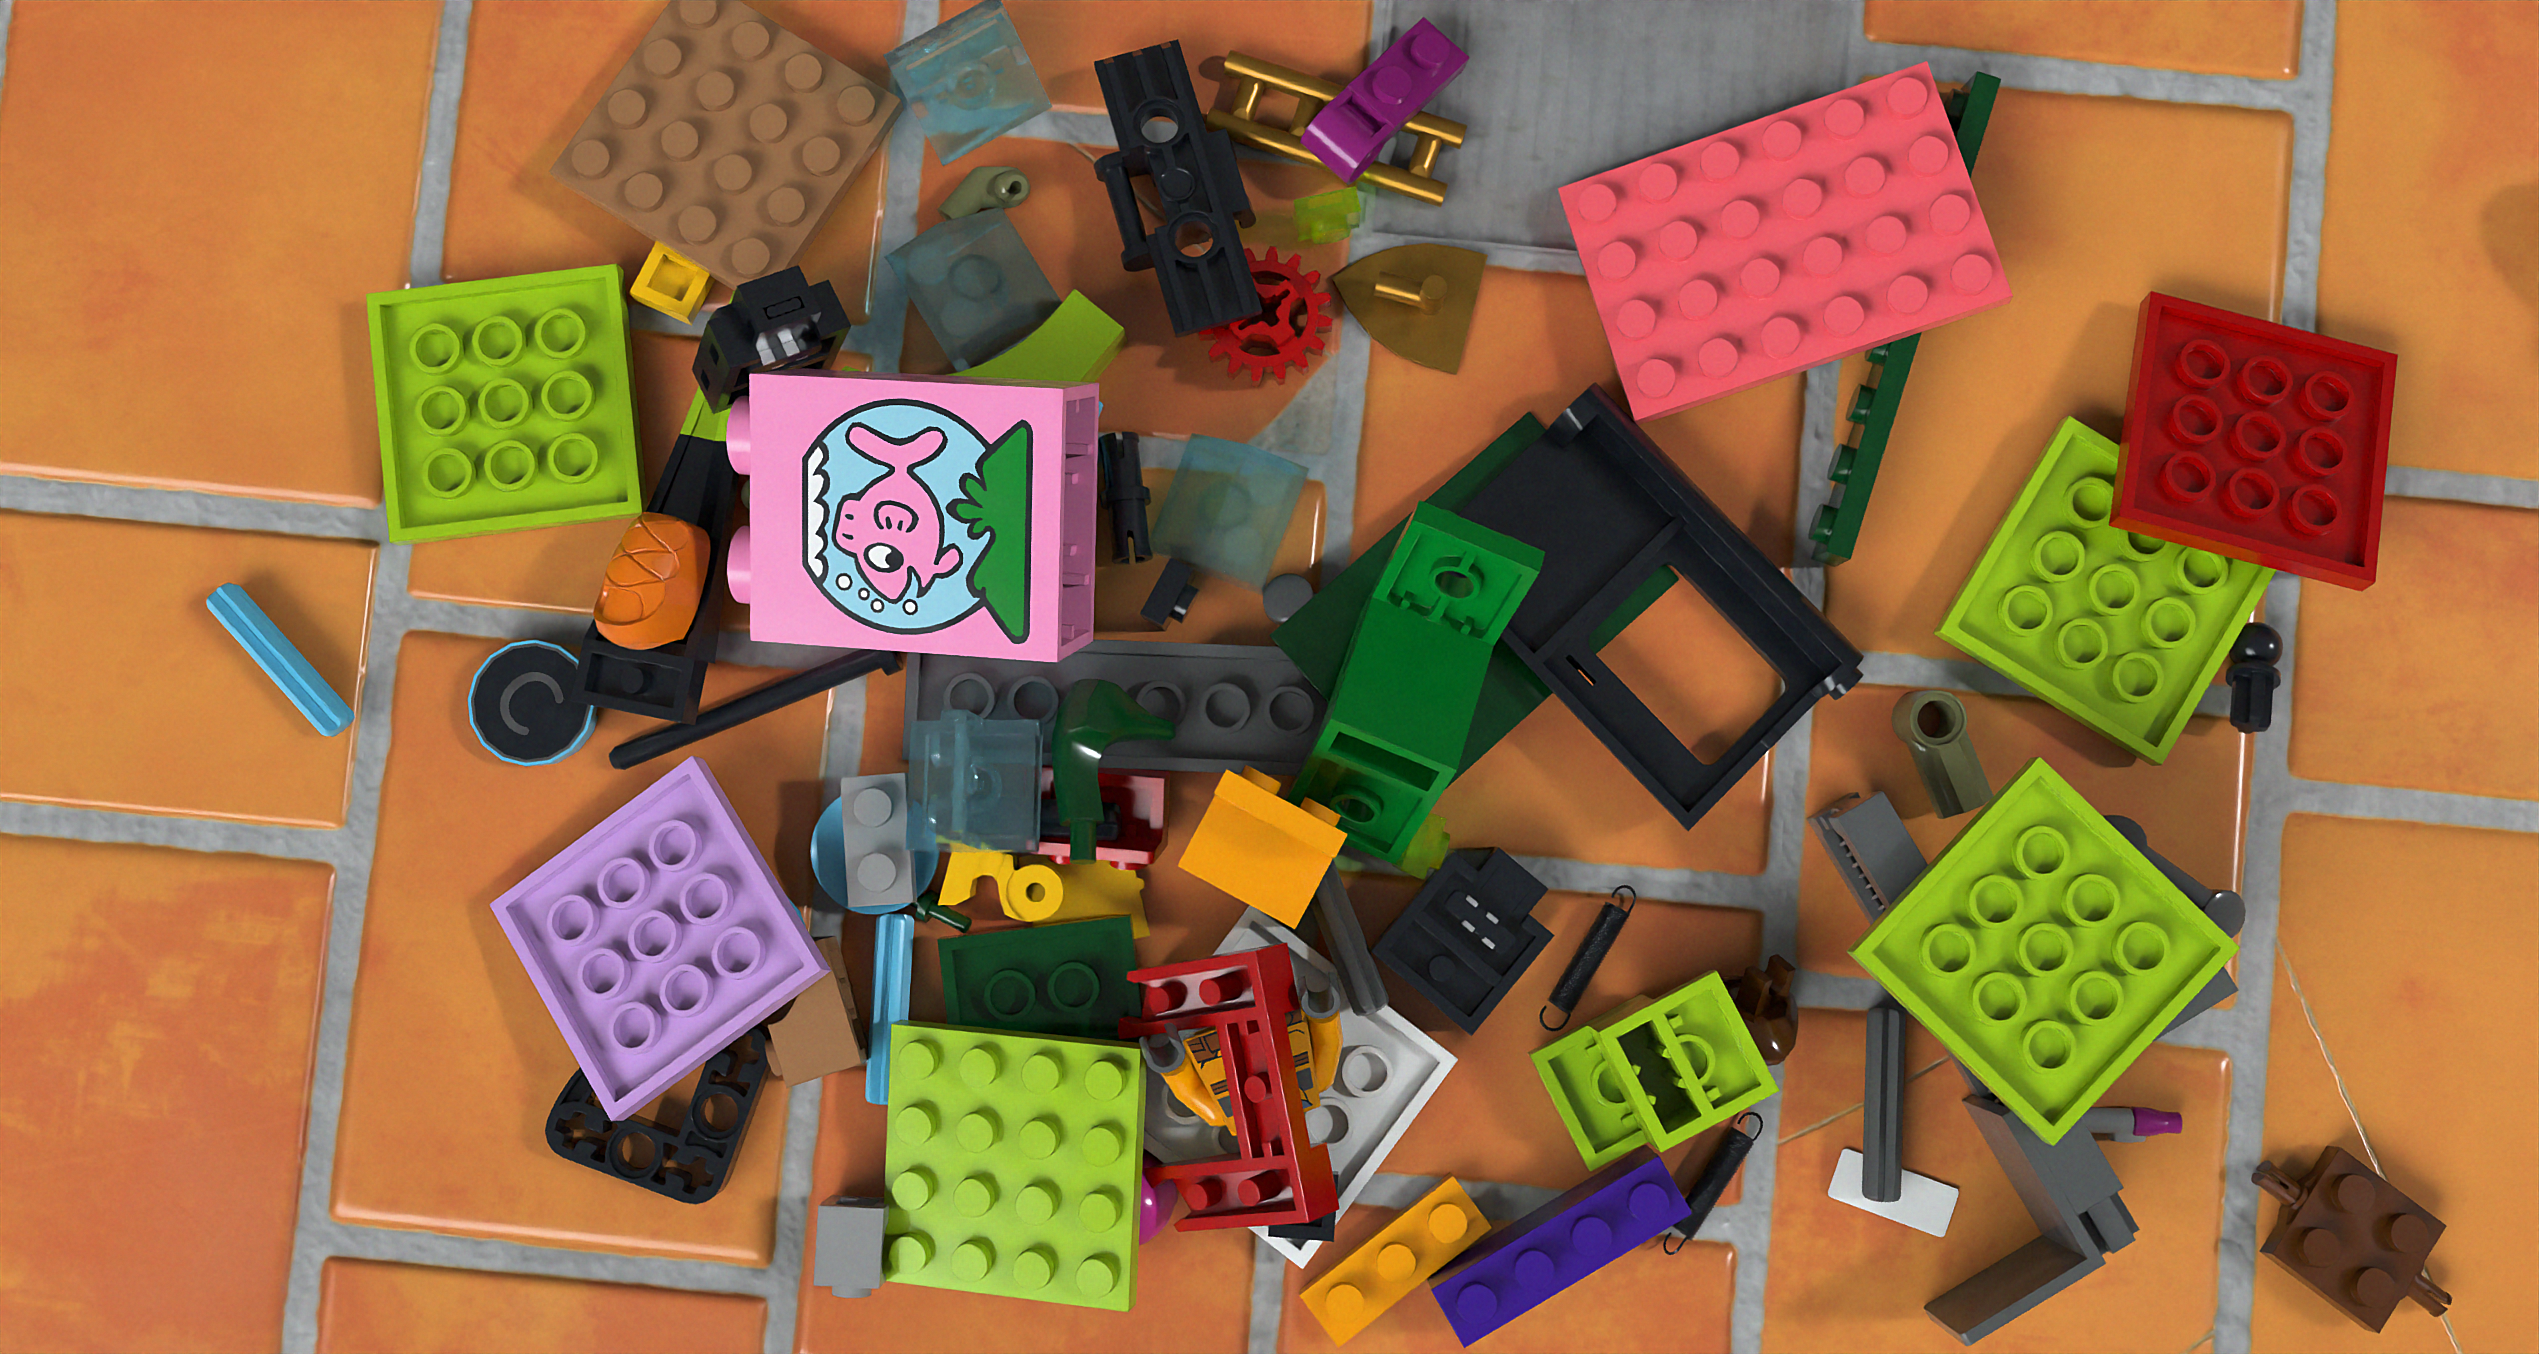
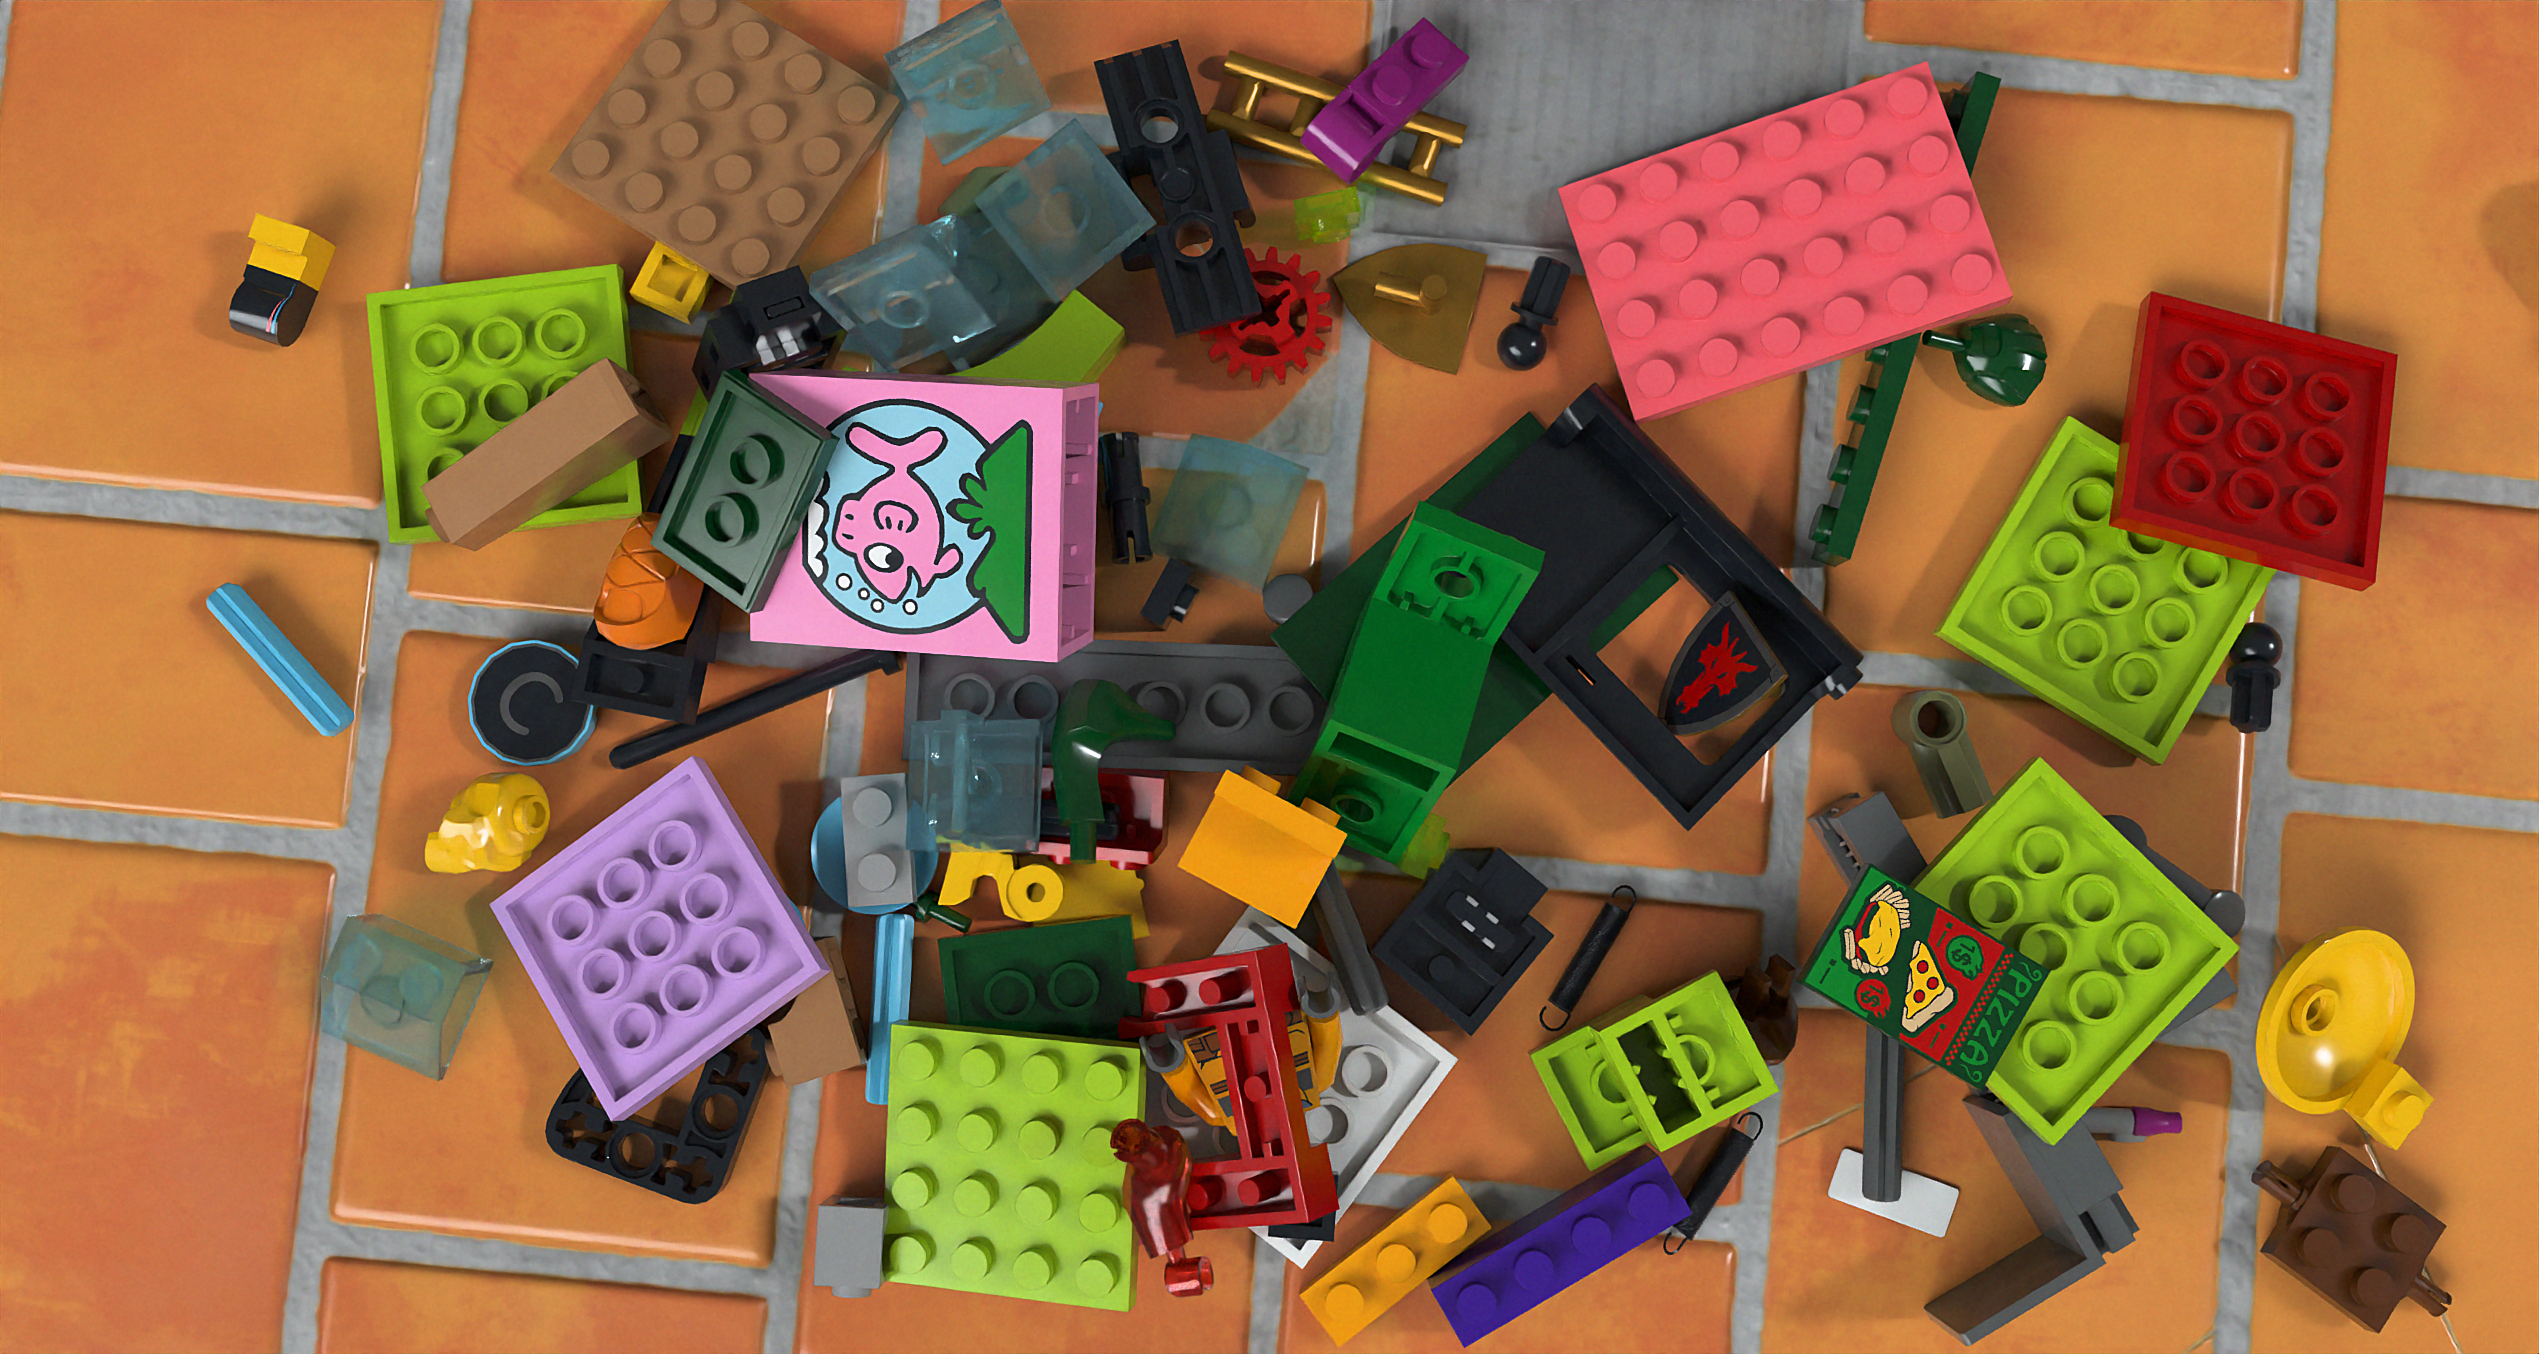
(279, 281): none -> leg
(400, 992): none -> clear light blue slope
(490, 825): none -> yellow head
(546, 456): none -> medium nougat slope
(744, 490): none -> dark green tile
(907, 293): none -> clear light blue bracket
(1064, 210): none -> clear light blue slope
(1155, 1200): none -> clear red arm
(1523, 343): none -> black axle
(1719, 672): none -> shield
(1923, 976): none -> tile
(1996, 357): none -> dark green piece
(2333, 1017): none -> yellow dish
(2388, 1103): none -> yellow plate

